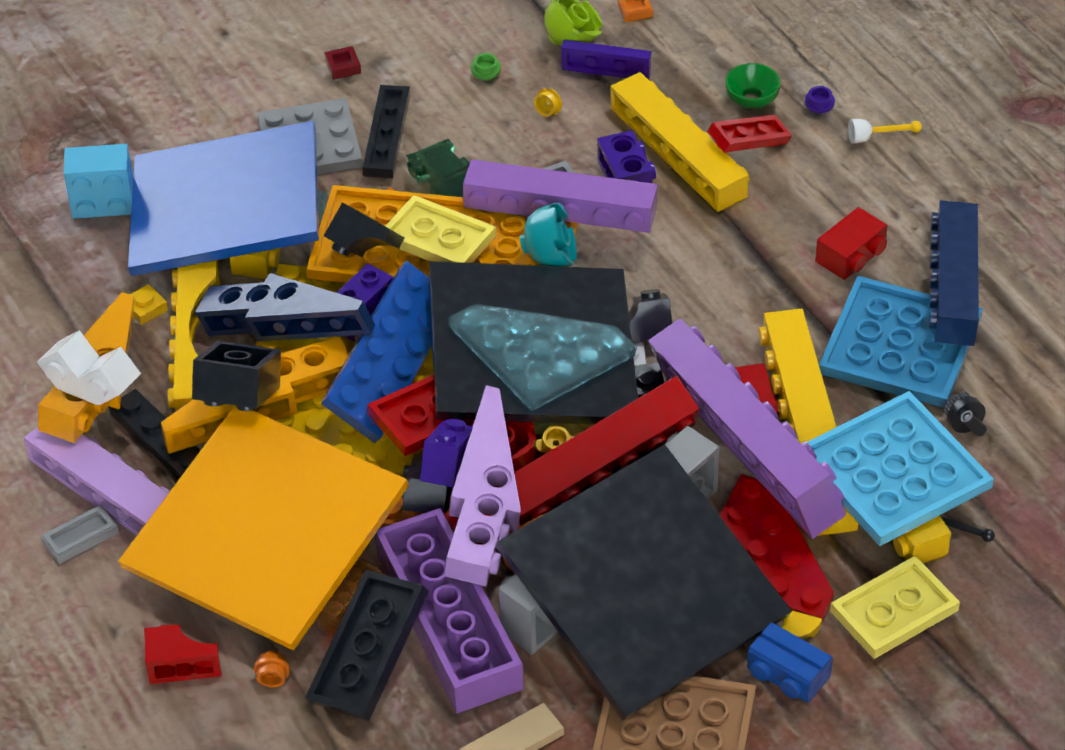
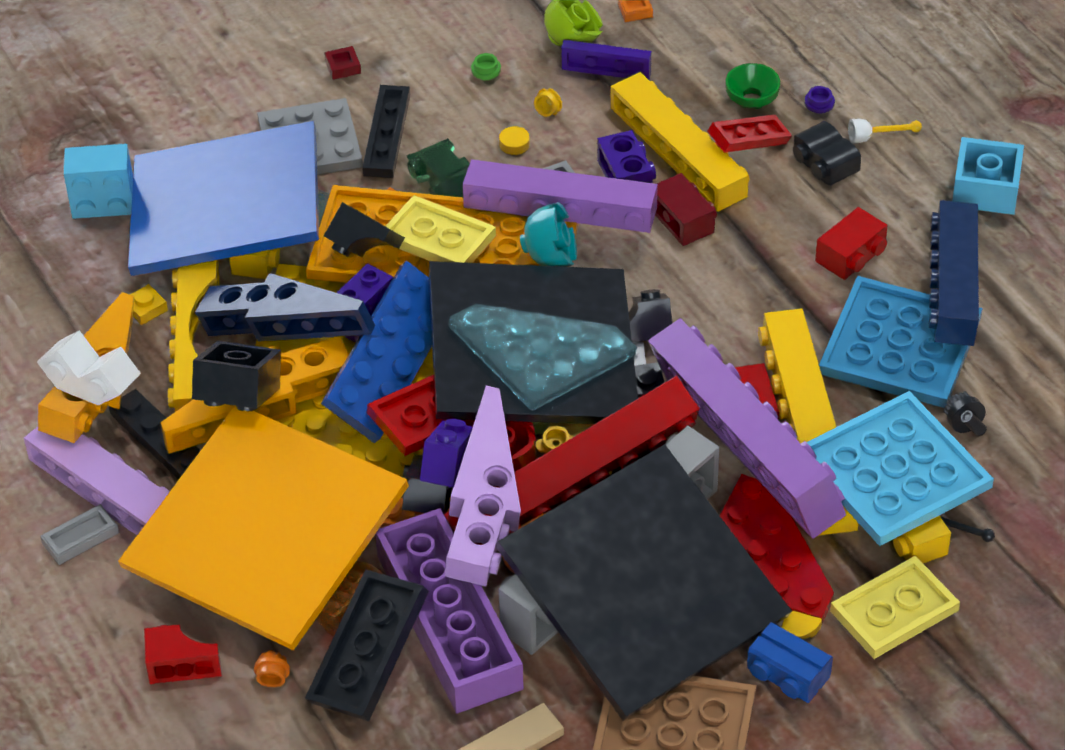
(514, 140): none -> yellow tile
(684, 210): none -> dark red brick
(826, 153): none -> black brick
(988, 174): none -> medium azure brick

